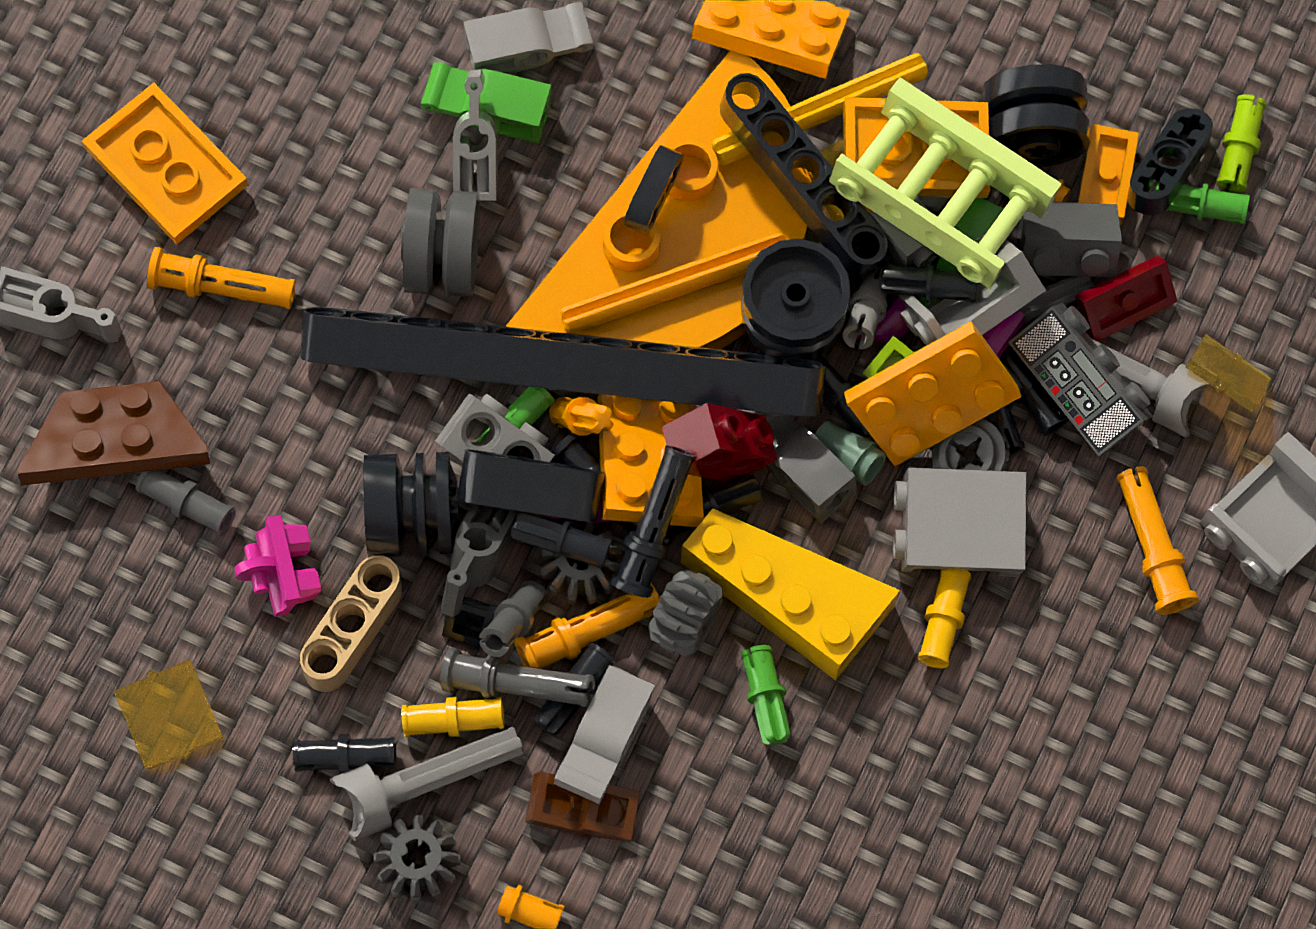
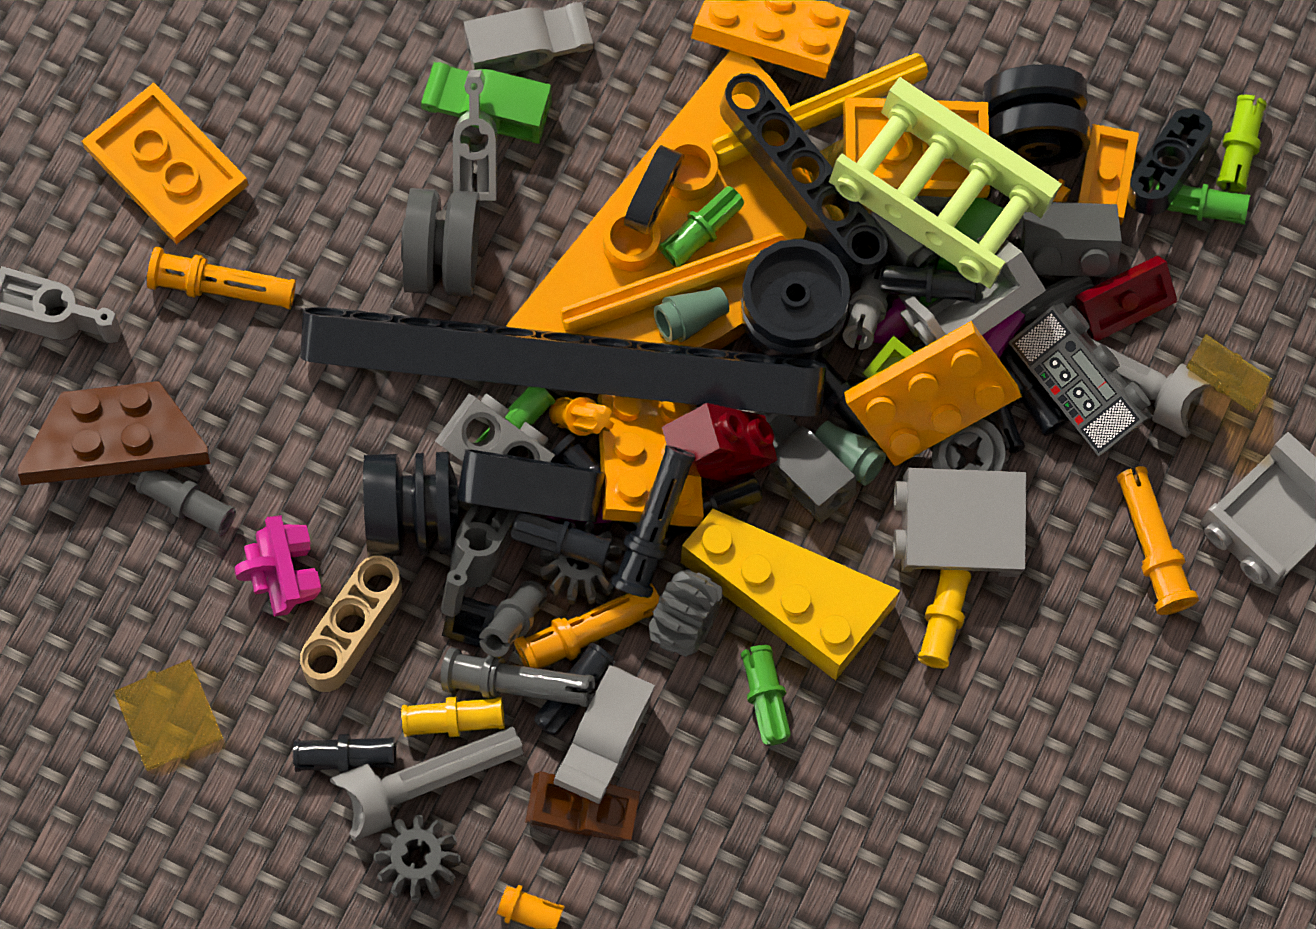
(688, 313): none -> sand green cone
(701, 227): none -> bright green axle

